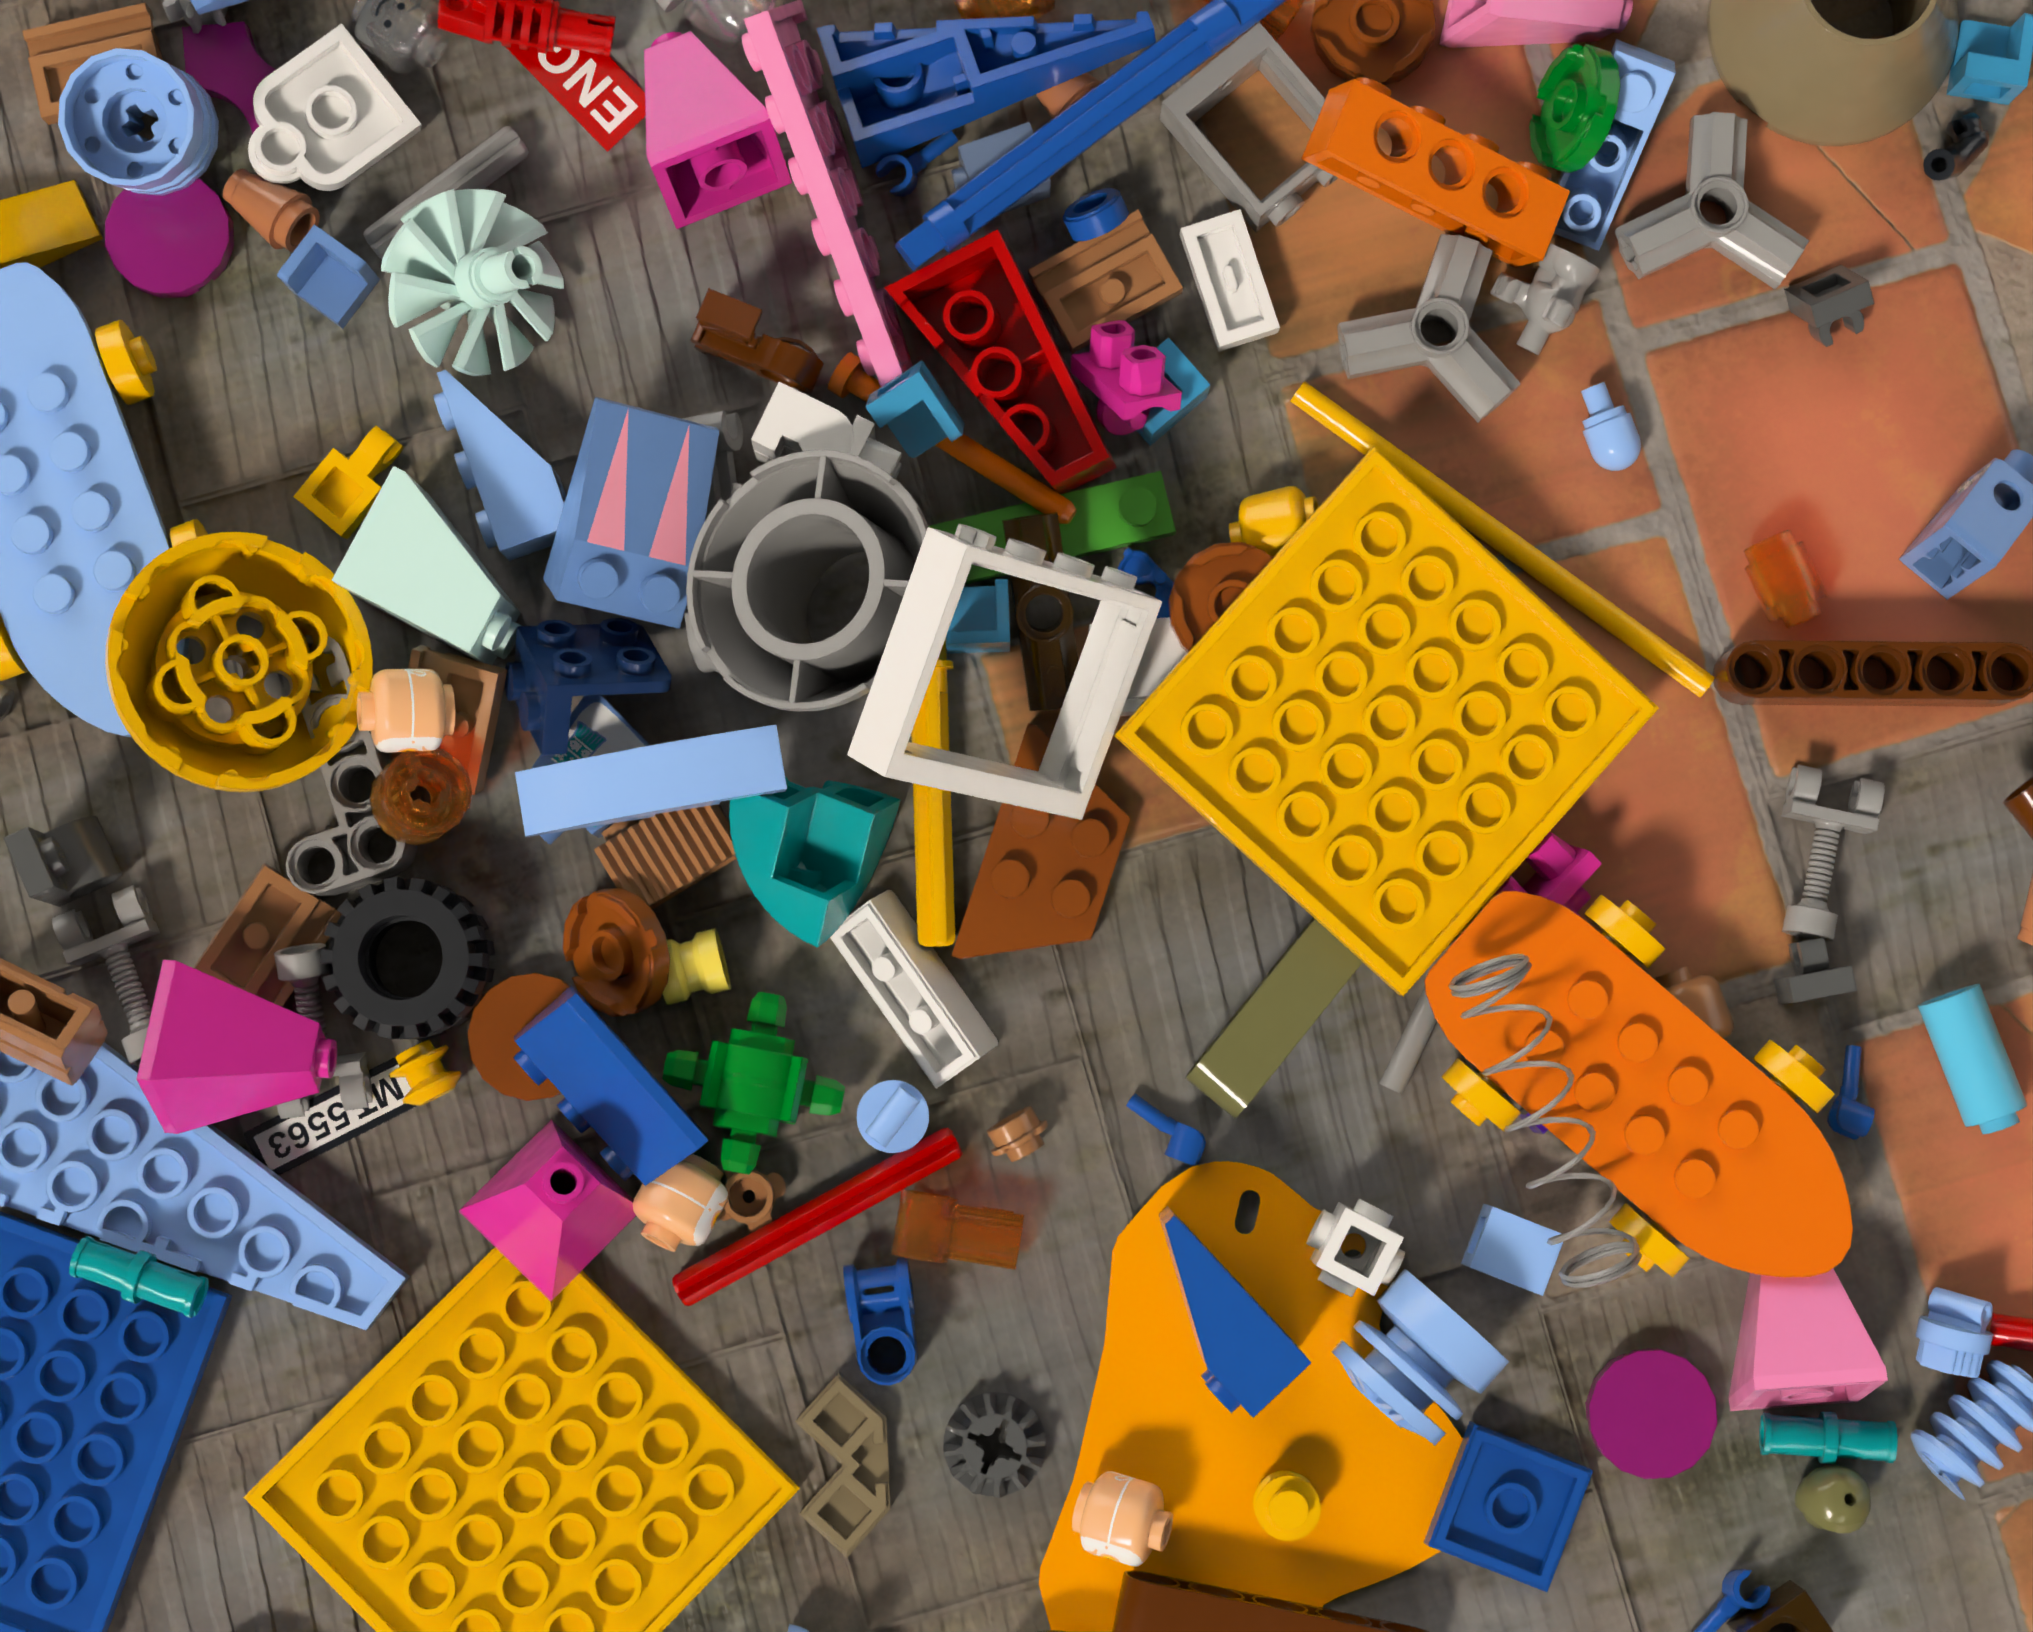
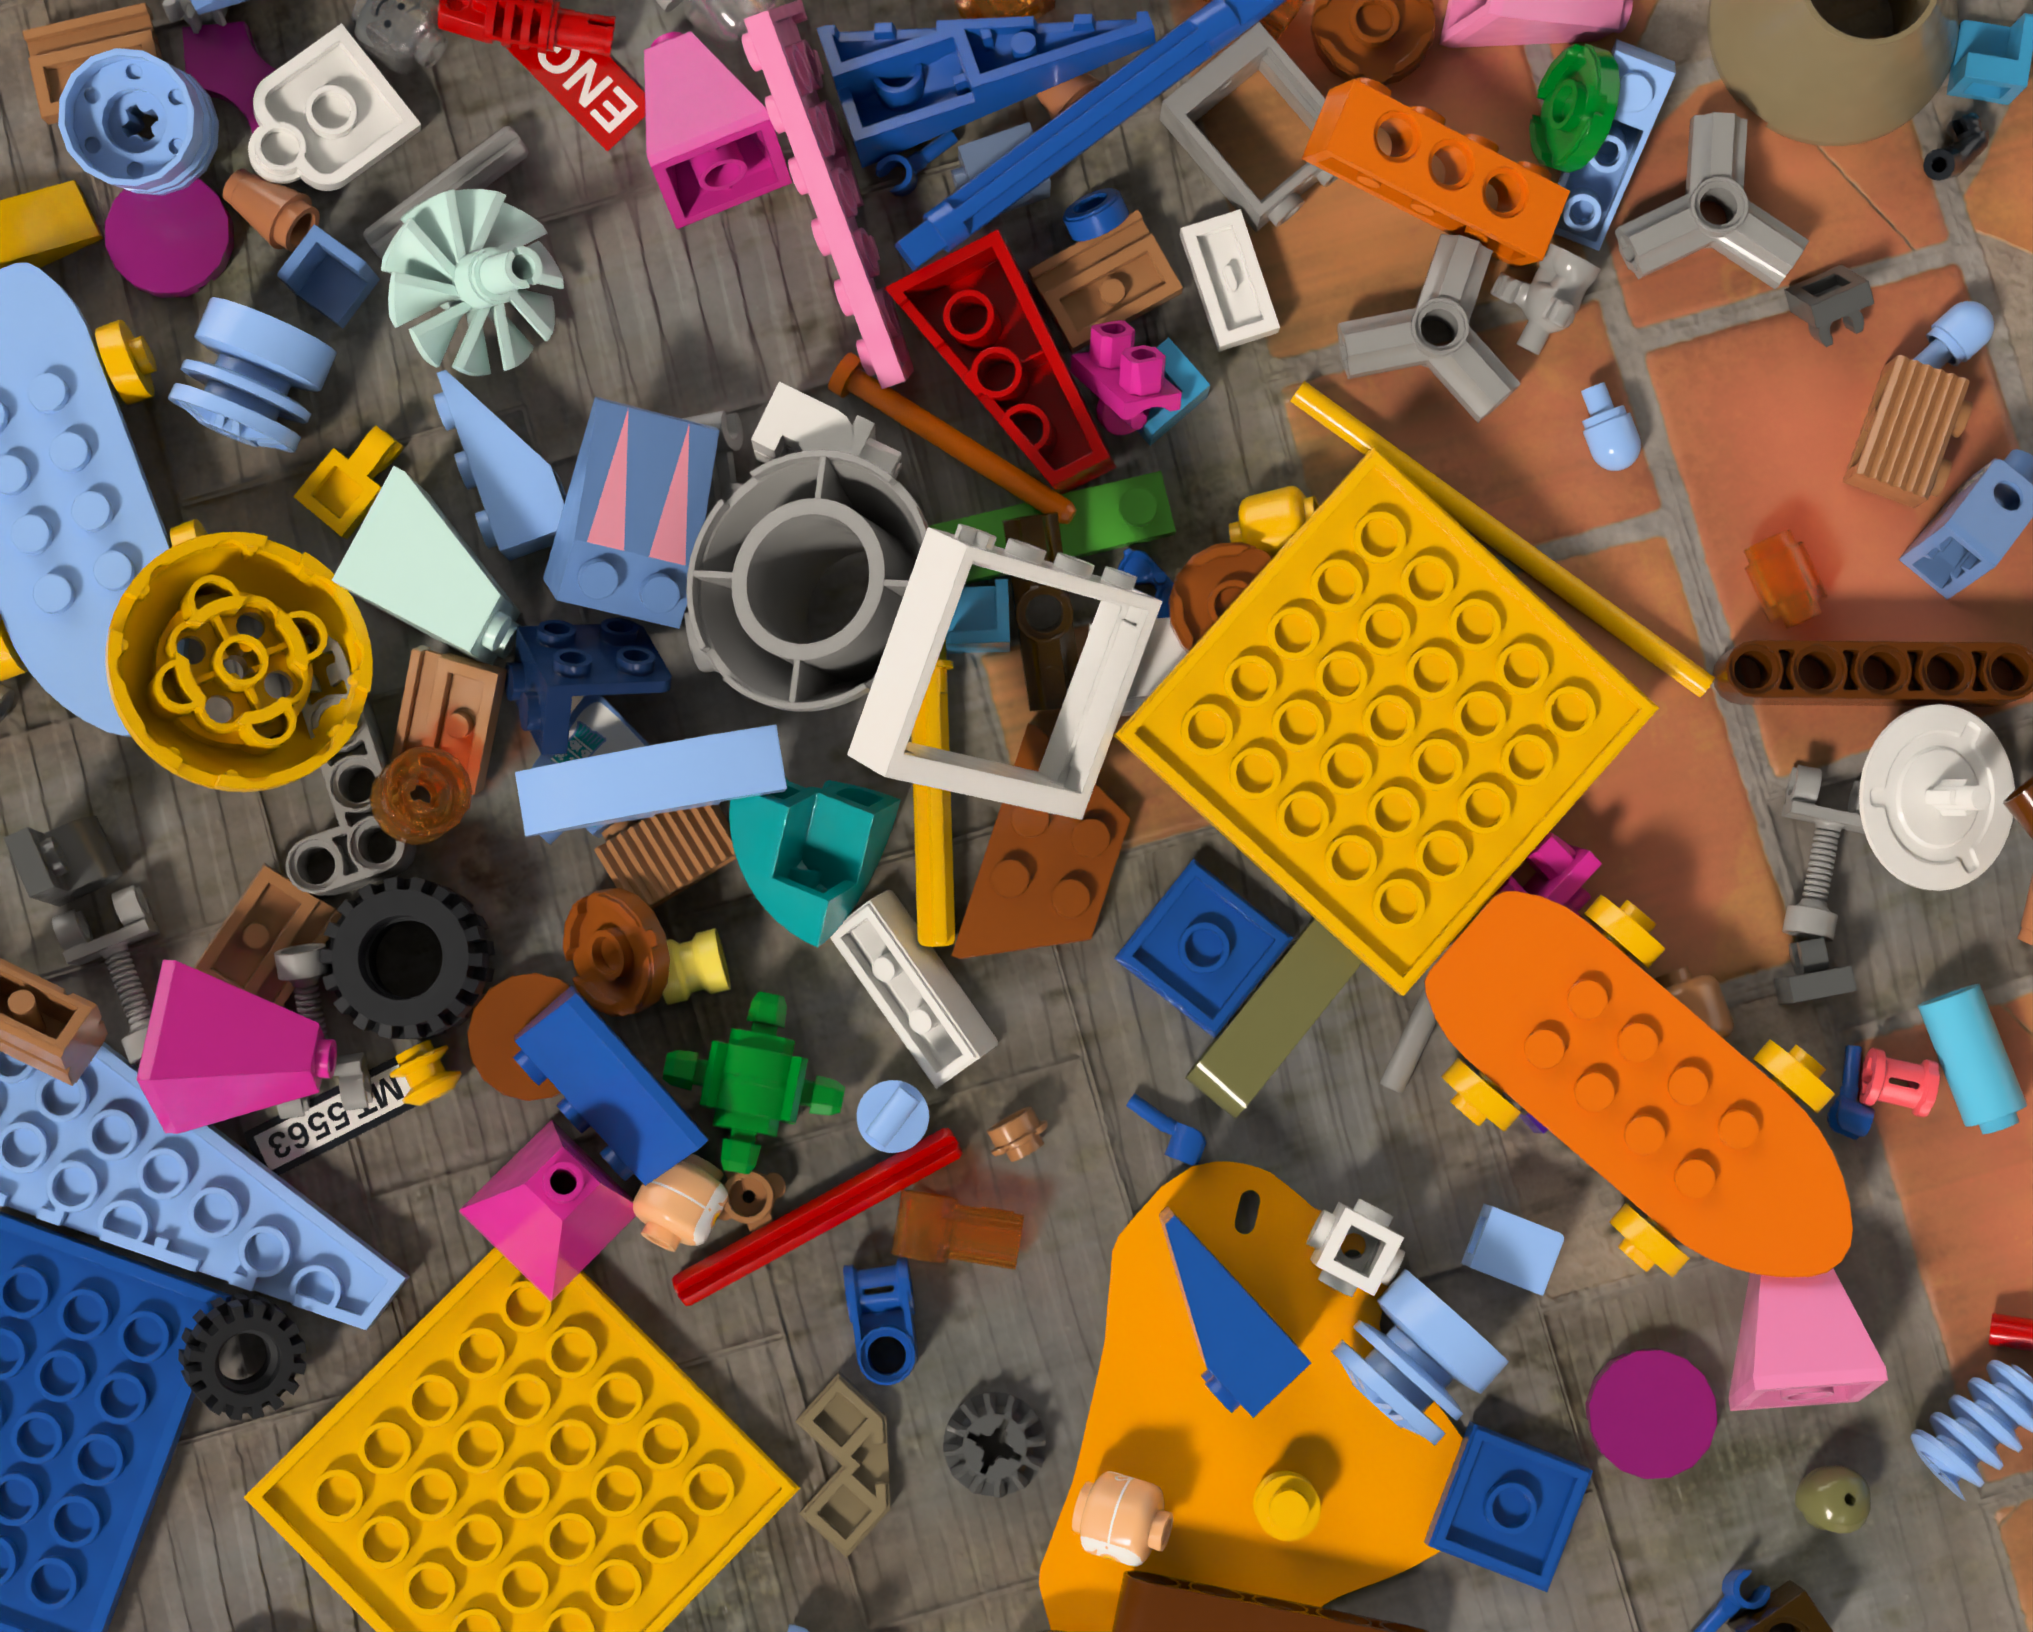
(138, 1276): teal pin -> none
(252, 375): none -> light blue wheel
(262, 1388): none -> black tyre
(407, 710): light nougat head -> none
(728, 330): reddish brown piece -> none
(915, 410): dark azure panel -> none
(1203, 948): none -> blue tile
(1512, 979): light grey piece -> none
(1828, 1437): teal pin -> none
(1909, 432): none -> medium nougat brick
(1921, 1079): none -> coral bush
(1936, 797): none -> white piece
(1954, 1333): light blue piece -> none
(1958, 335): none -> light blue cylinder

